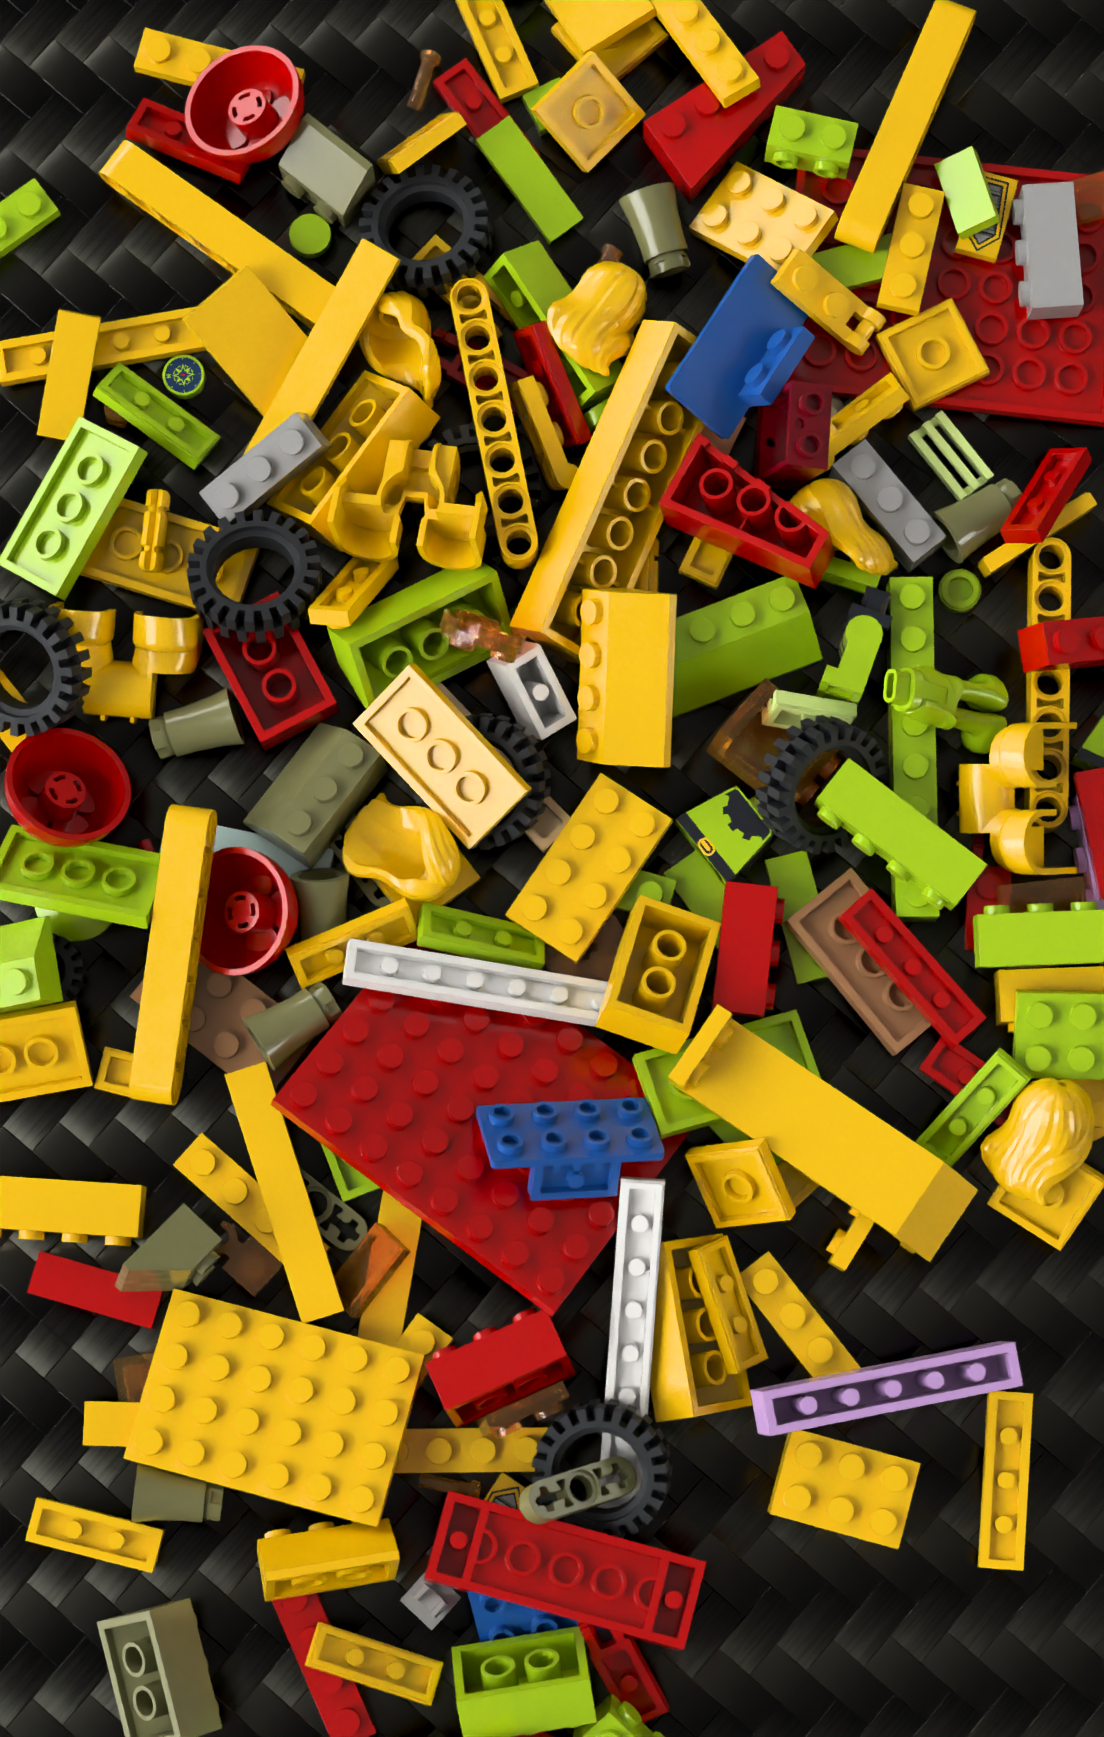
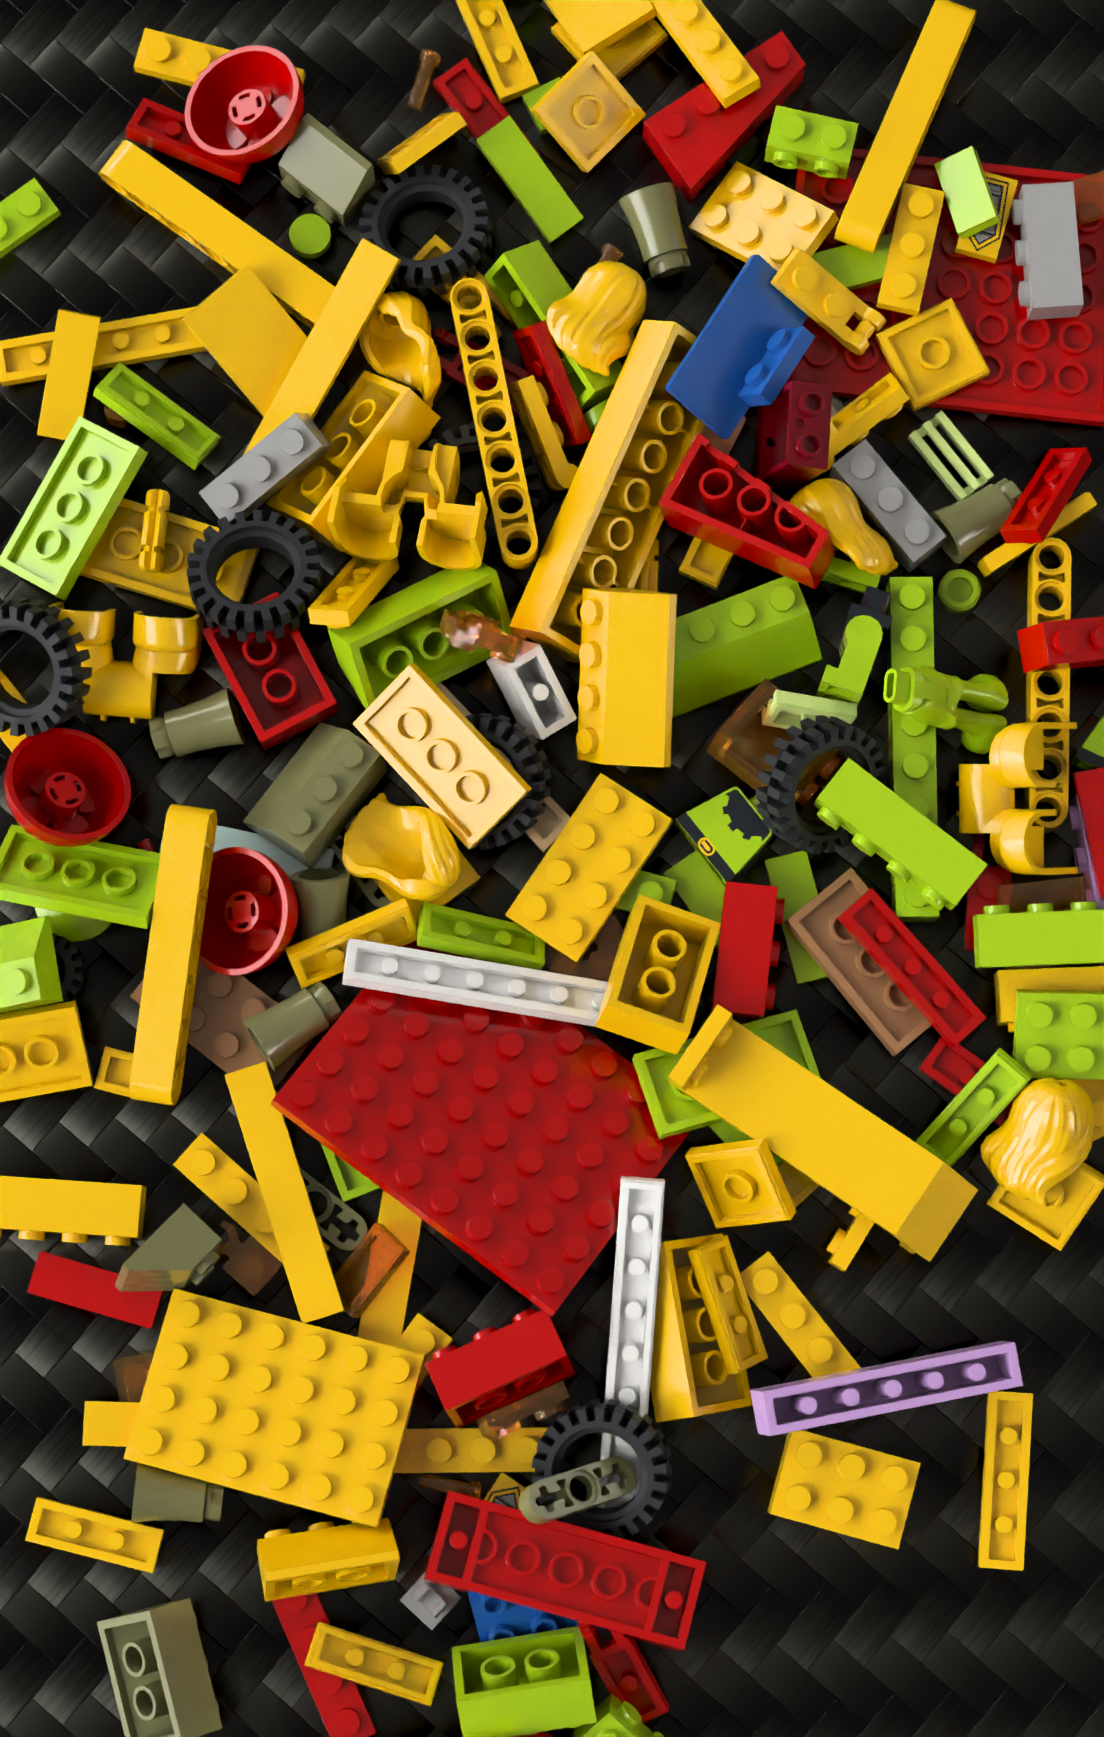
(184, 376): tile -> none
(570, 1144): blue bracket -> none

